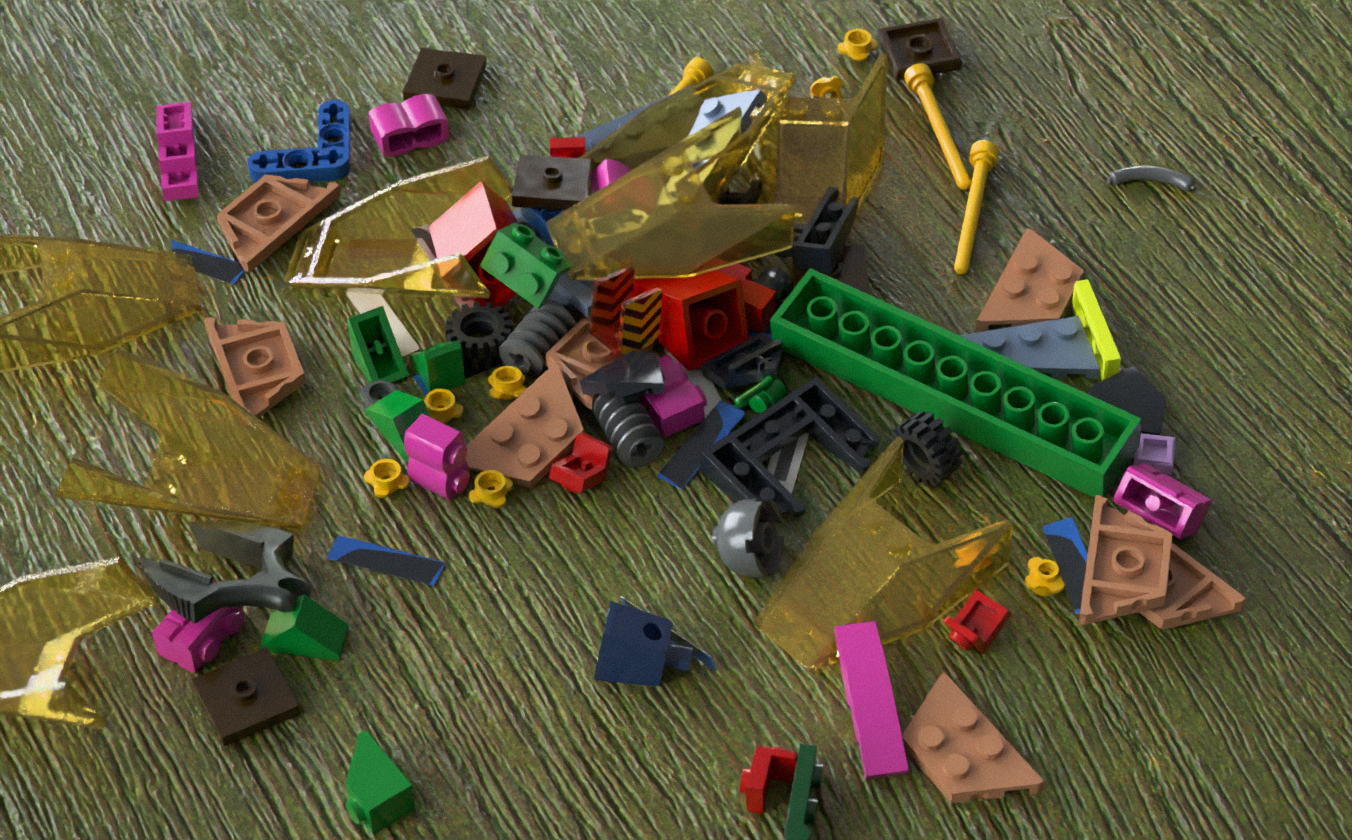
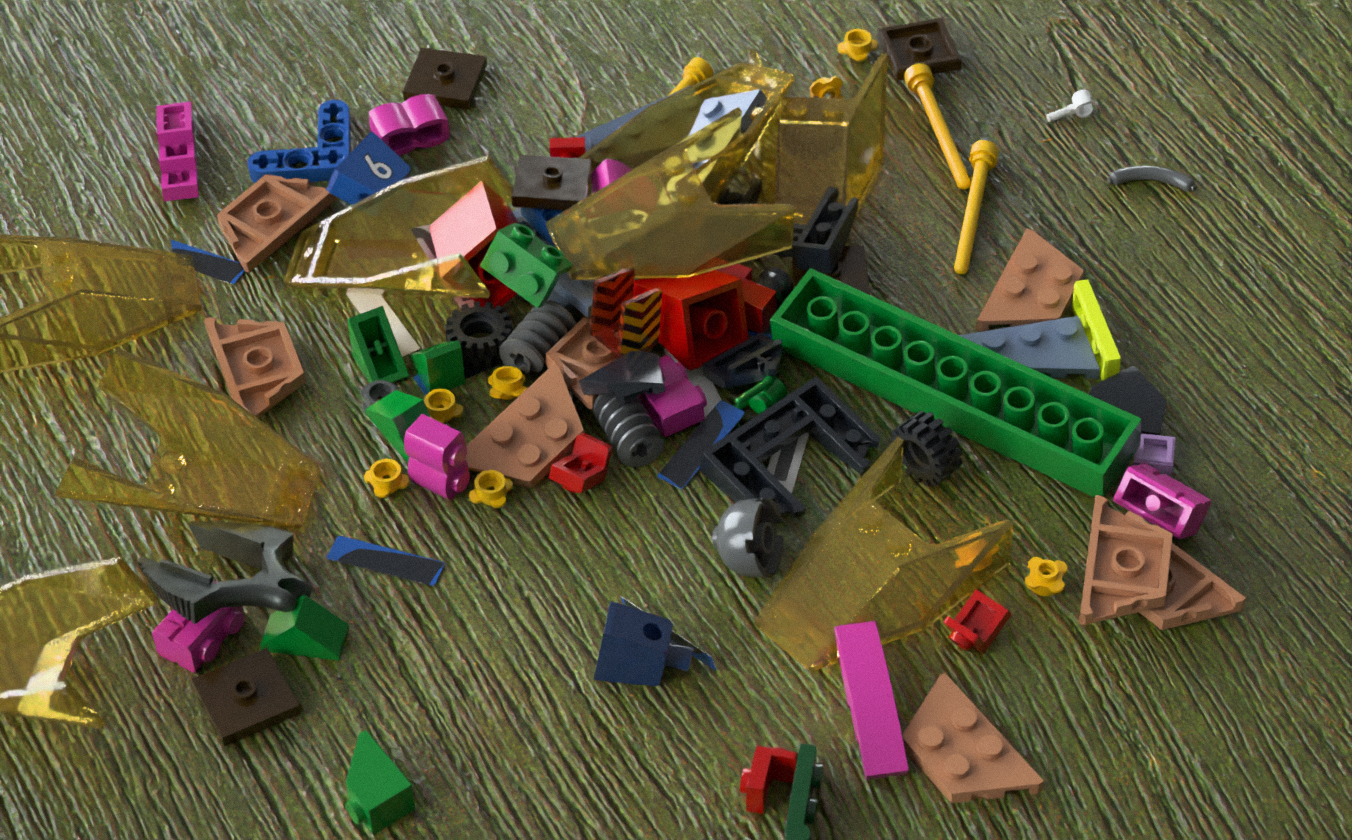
(367, 170): none -> blue torso
(1069, 556): black sticker -> none
(1081, 107): none -> white hand

